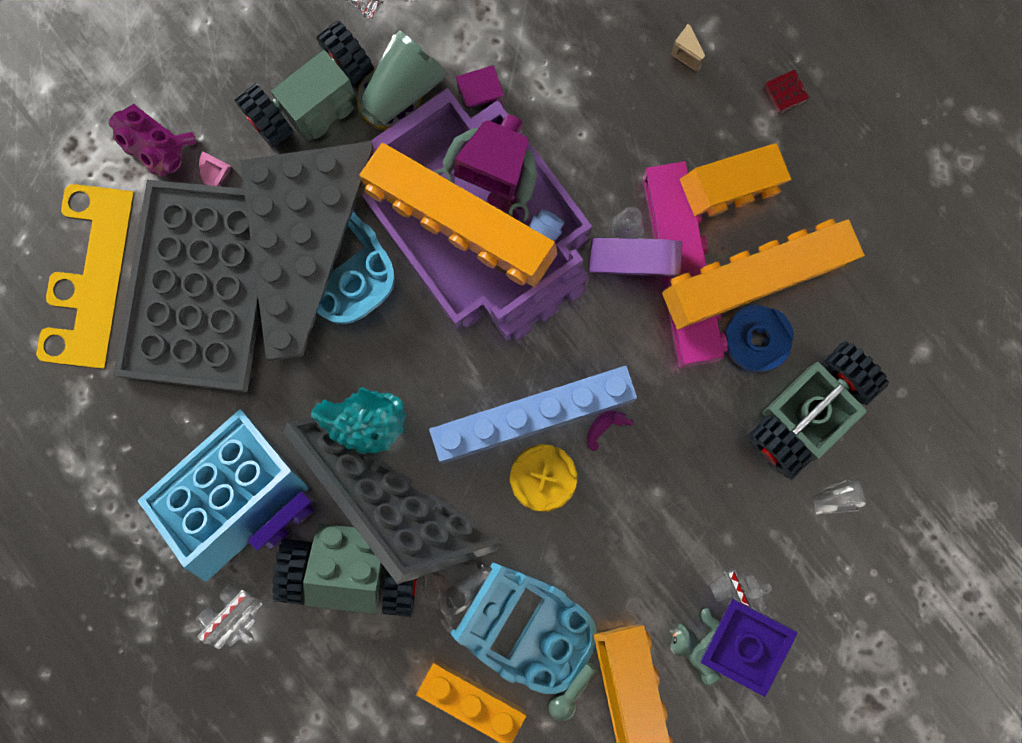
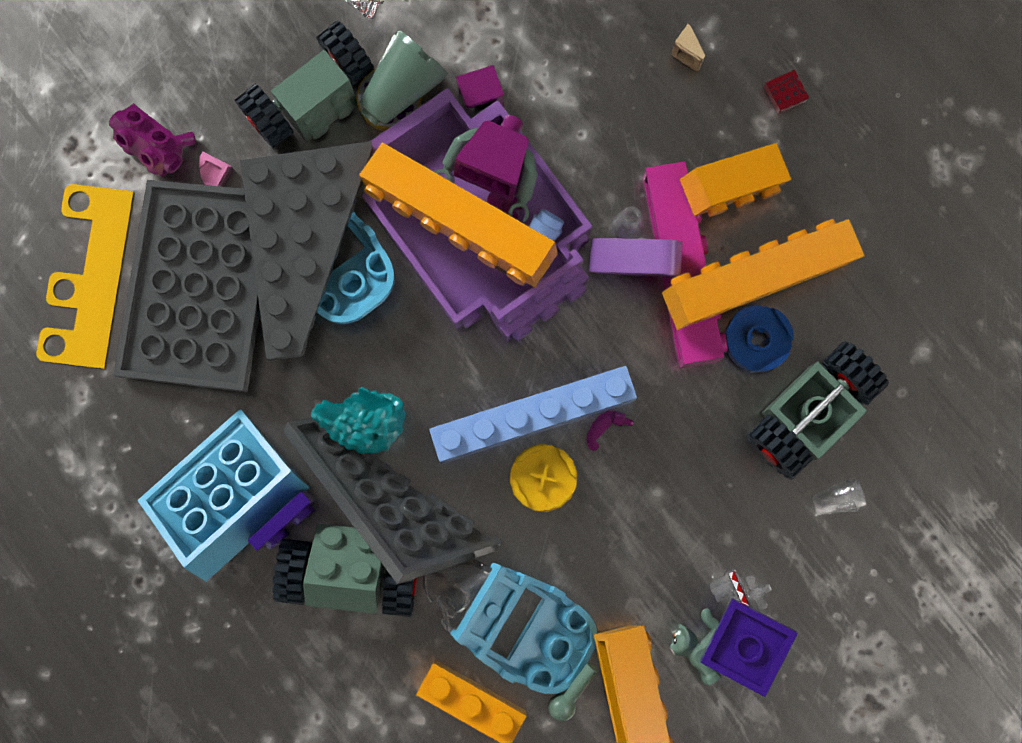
(232, 621): clear hips -> none

